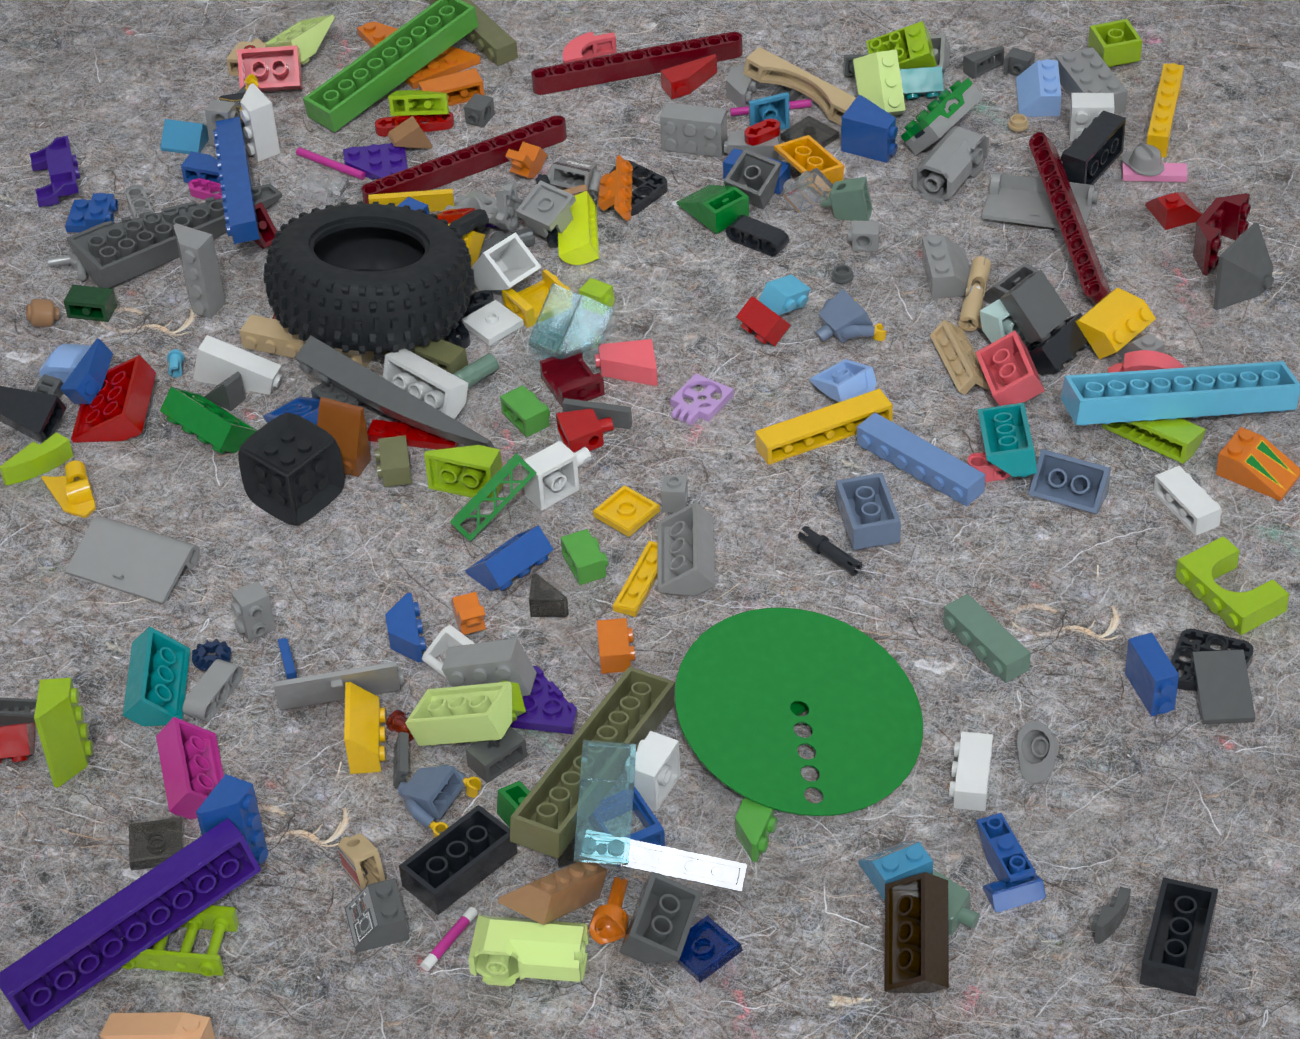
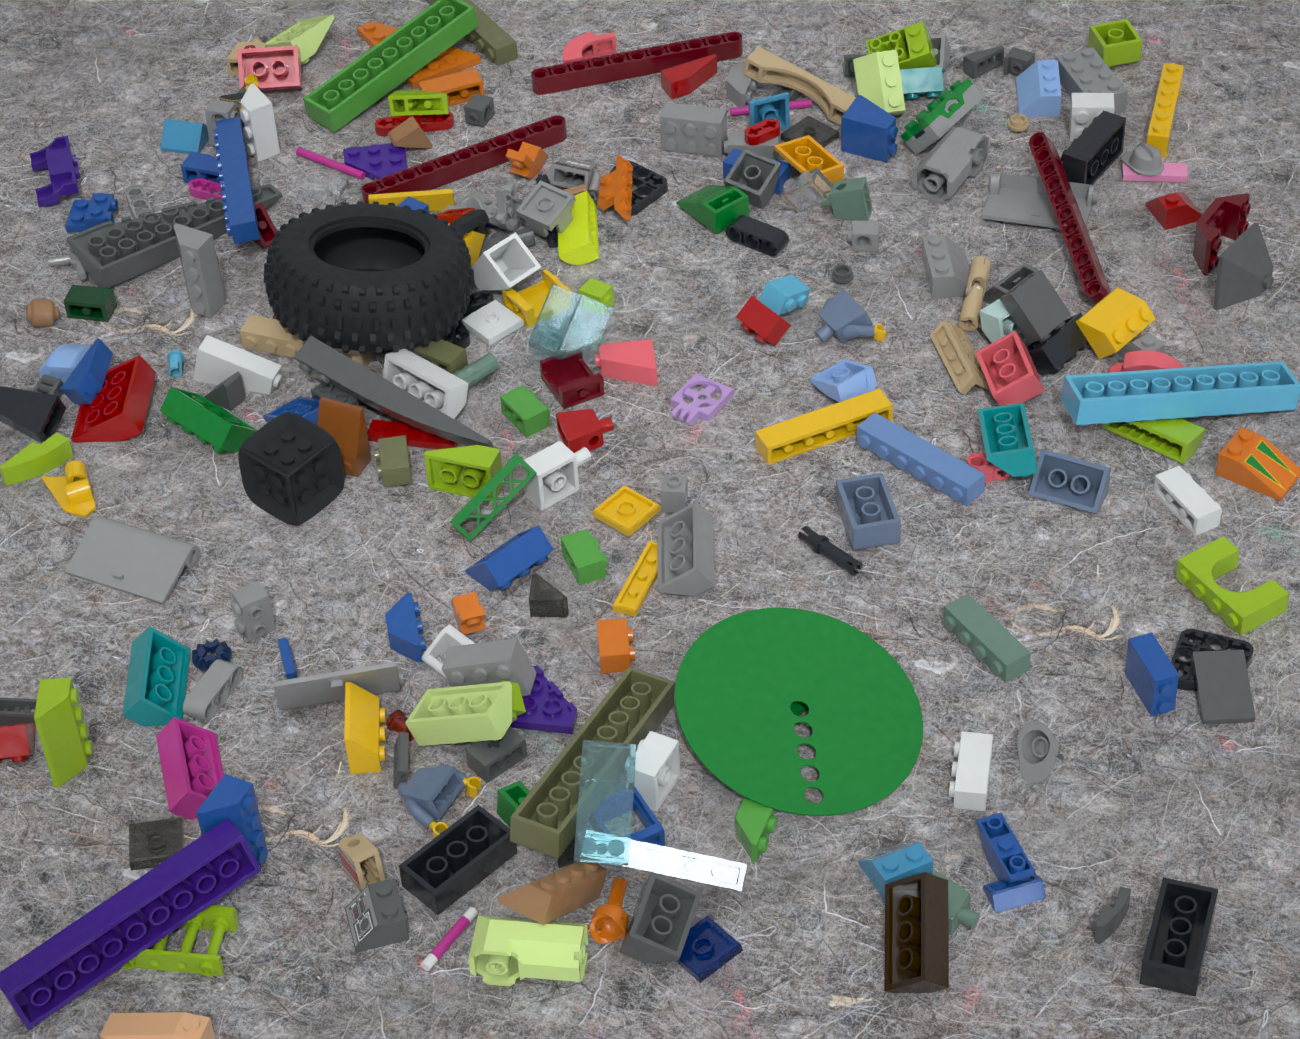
(620, 415): dark grey tile -> none

